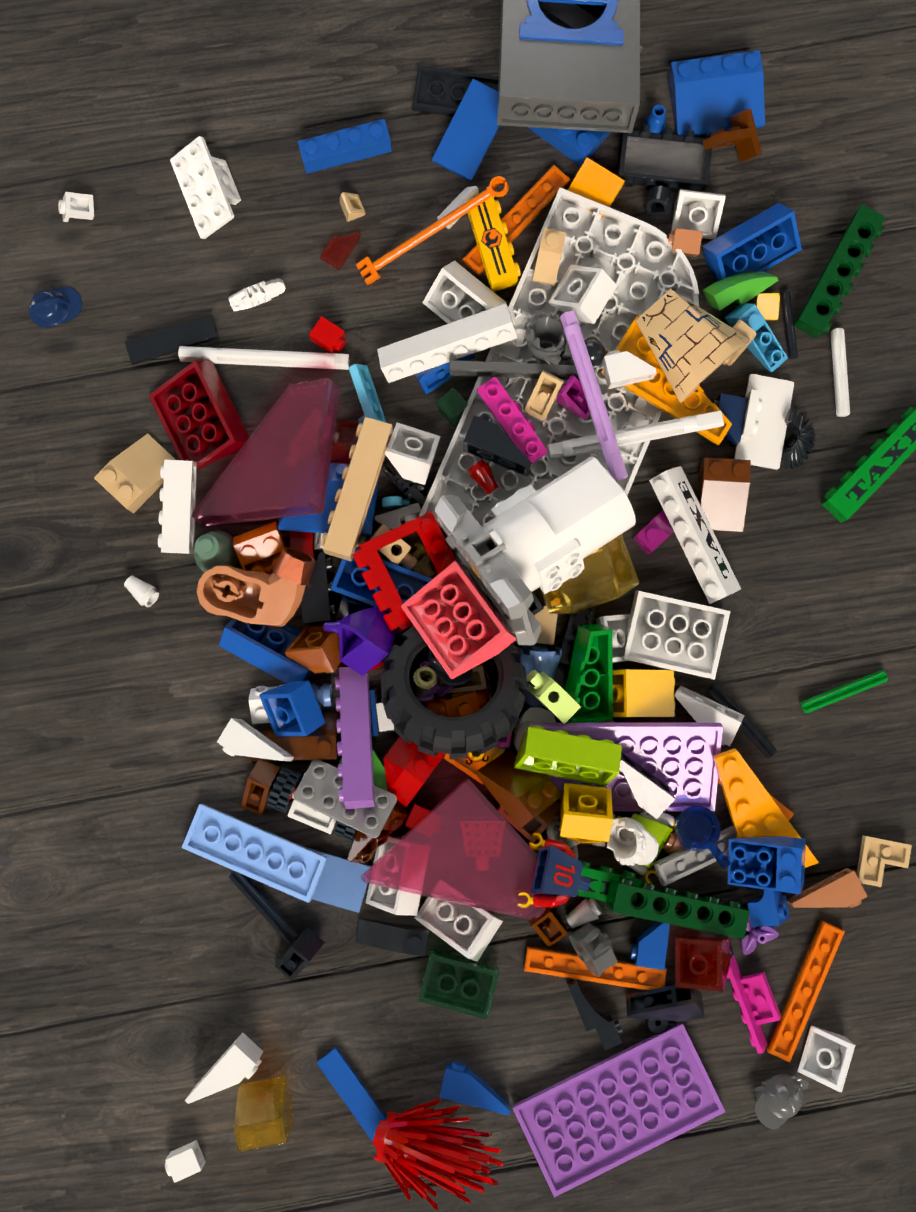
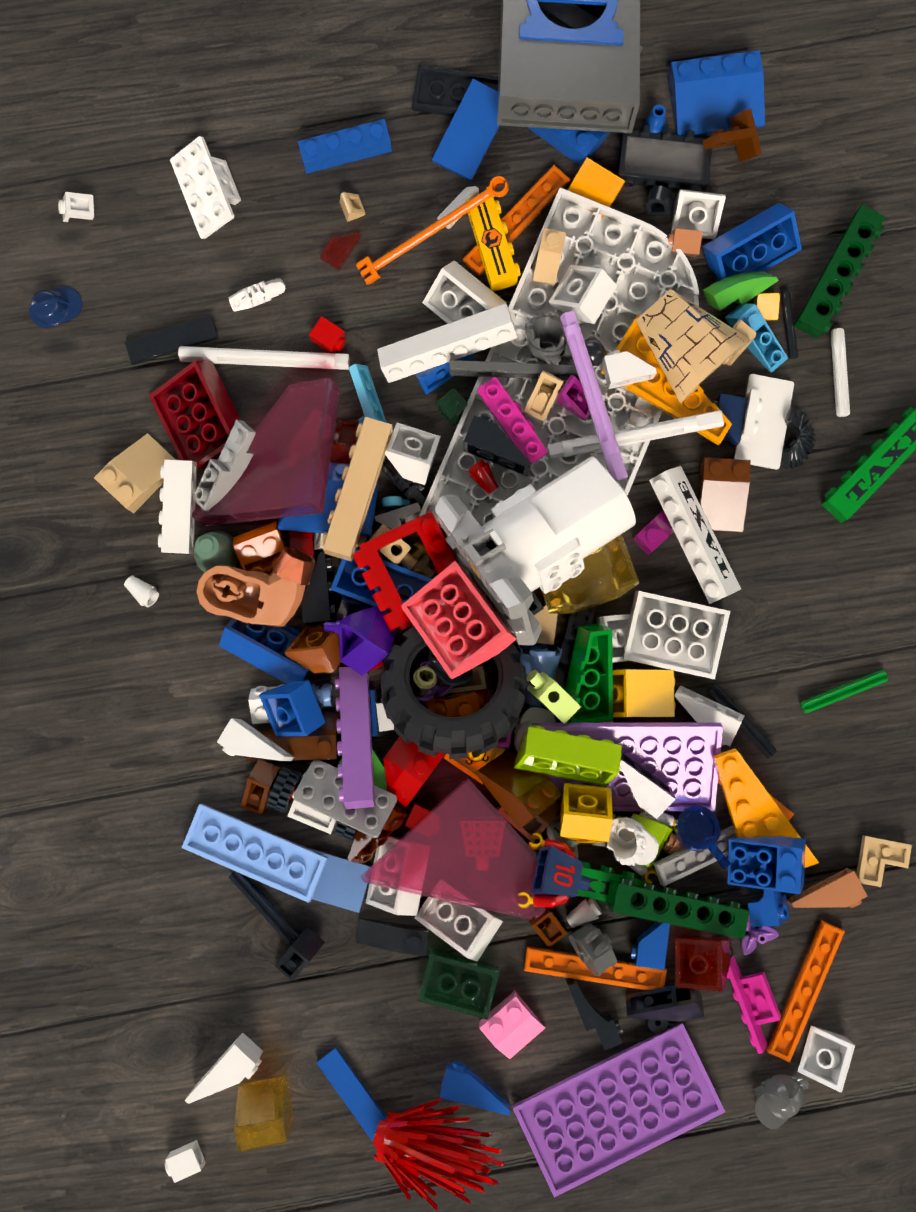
(226, 471): none -> light grey slope
(511, 1025): none -> bright pink slope

